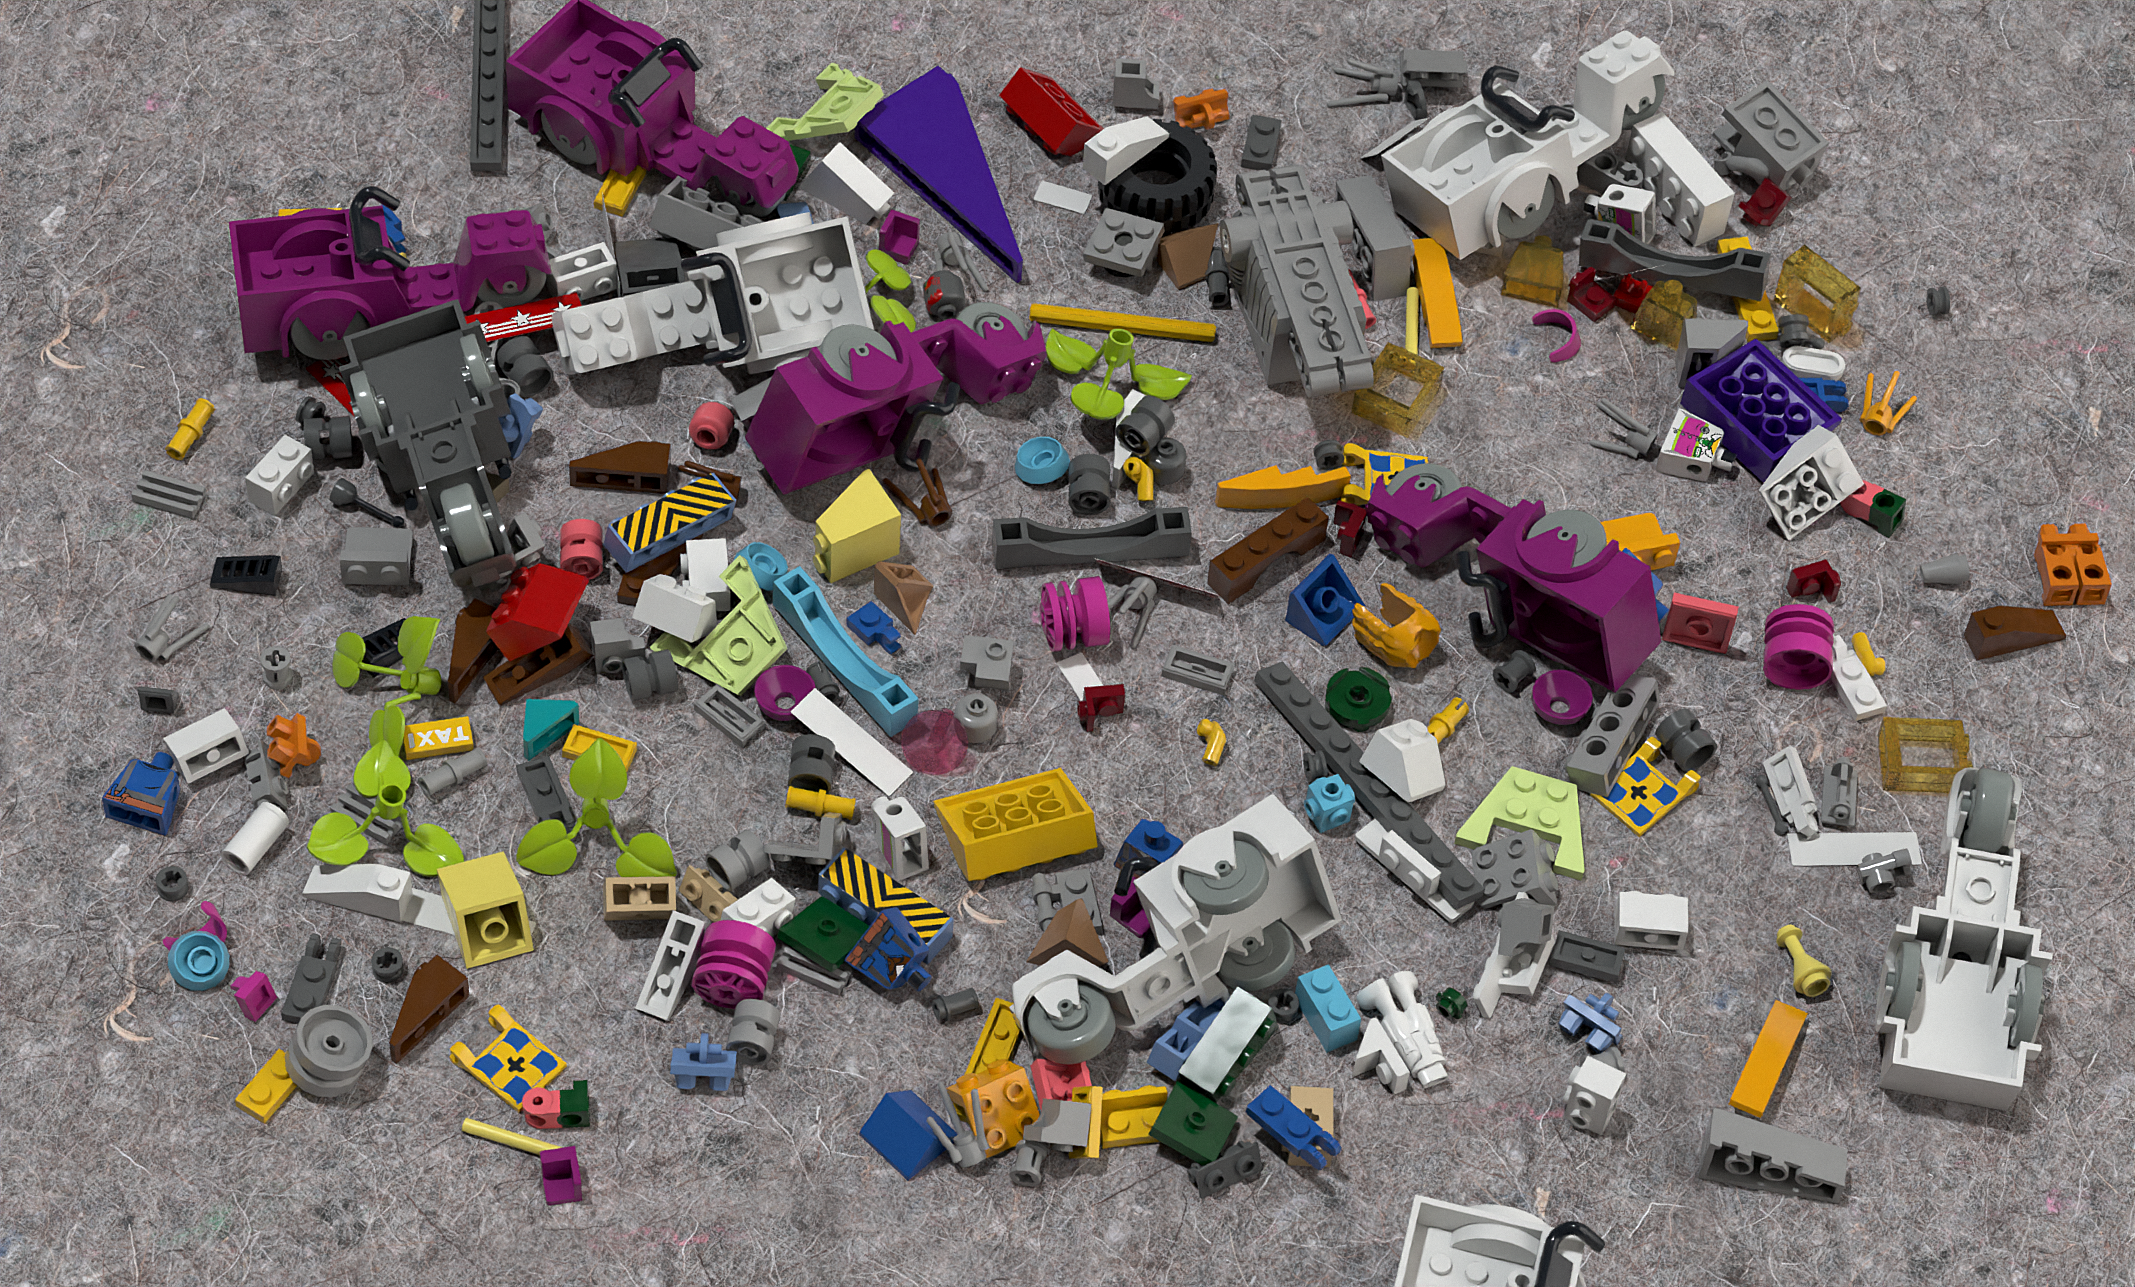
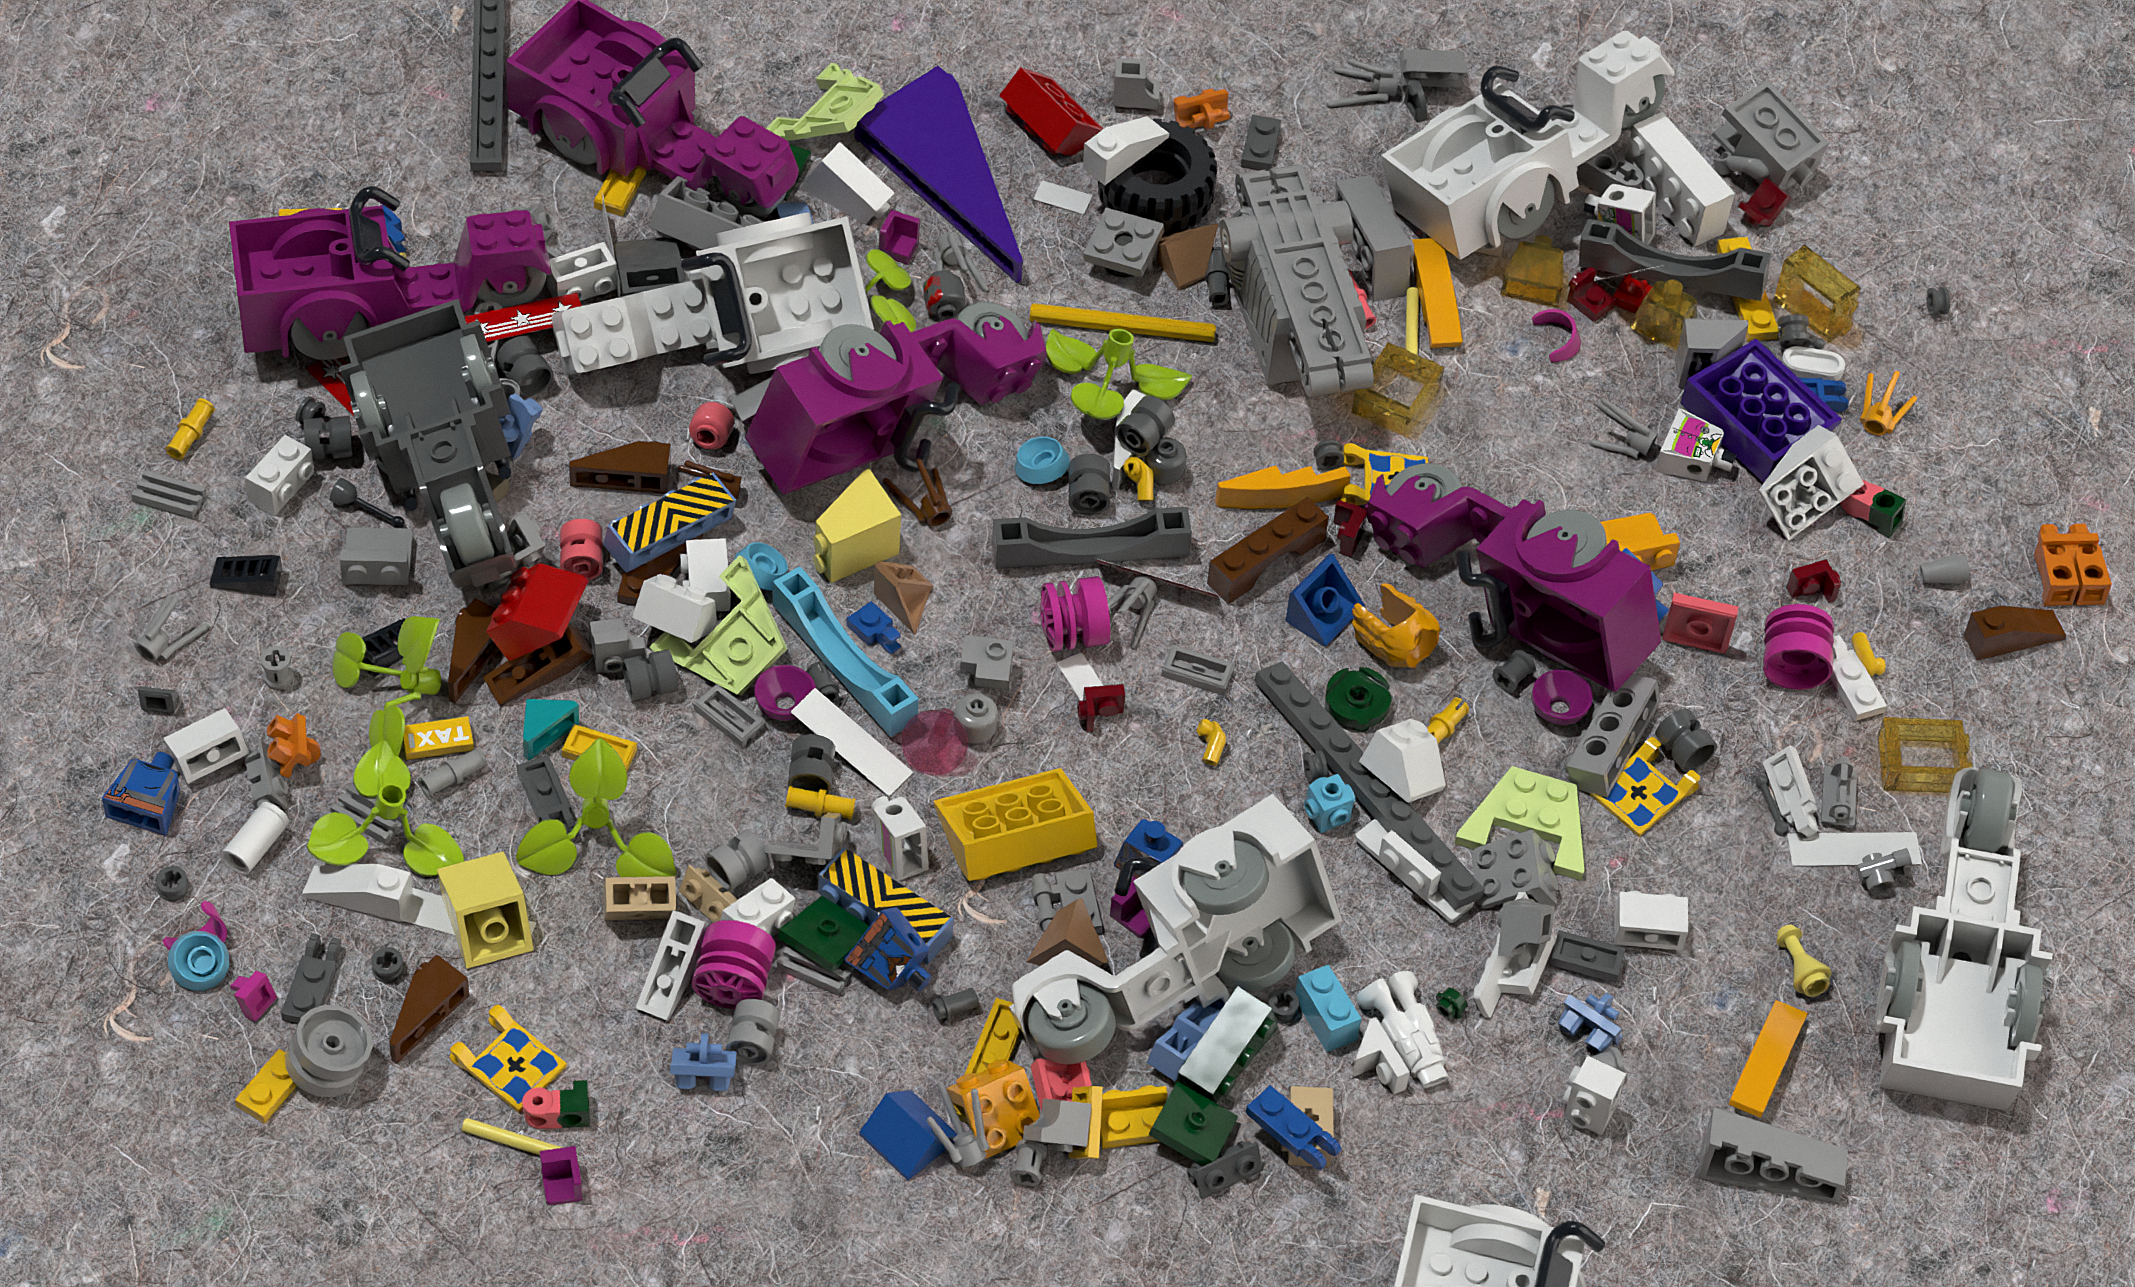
(1395, 137): white sticker -> none

